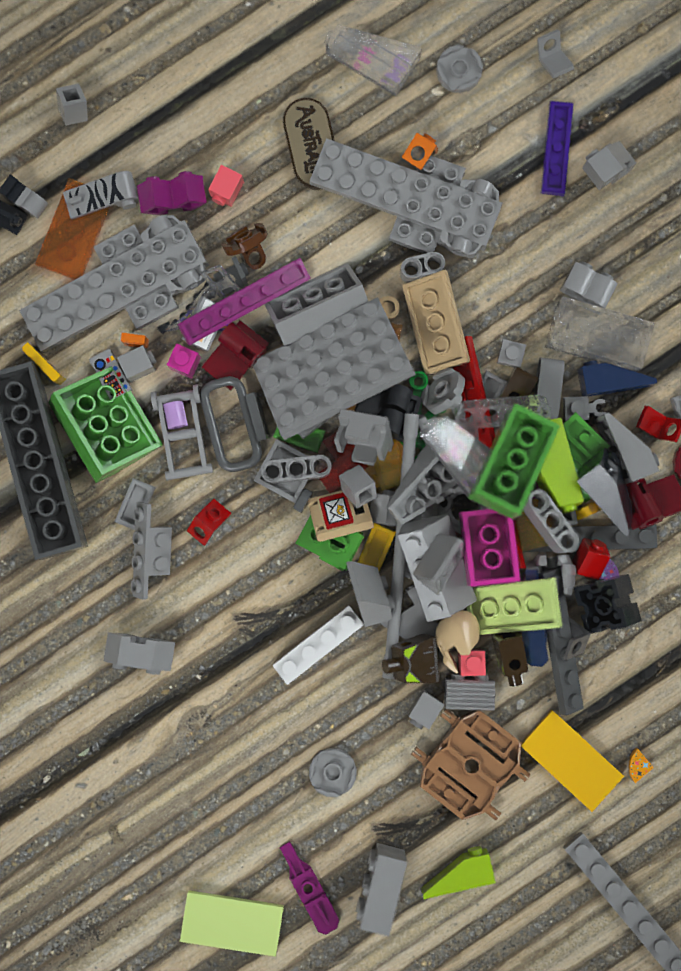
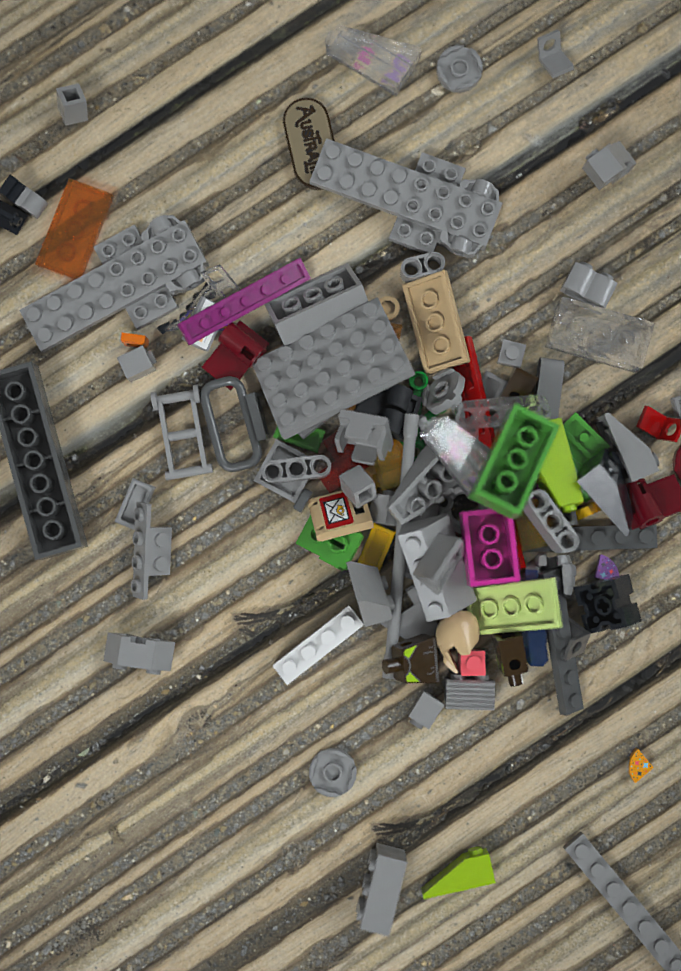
(43, 363): yellow tile -> none
(104, 430): bright green slope -> none
(105, 360): tile -> none
(107, 191): light grey door -> none
(160, 195): magenta brick -> none
(175, 415): lavender piece -> none
(184, 361): dark pink brick -> none
(209, 520): red bracket -> none
(225, 186): coral brick -> none
(231, 923): yellowish green tile -> none
(239, 271): dark grey bracket -> none
(245, 242): reddish brown tile -> none
(316, 901): magenta piece -> none
(426, 143): orange bracket -> none
(456, 750): medium nougat piece -> none
(557, 148): dark purple tile -> none
(571, 760): yellow tile -> none
(581, 407): light grey plate -> none
(591, 558): red brick -> none
(607, 378): dark blue slope -> none

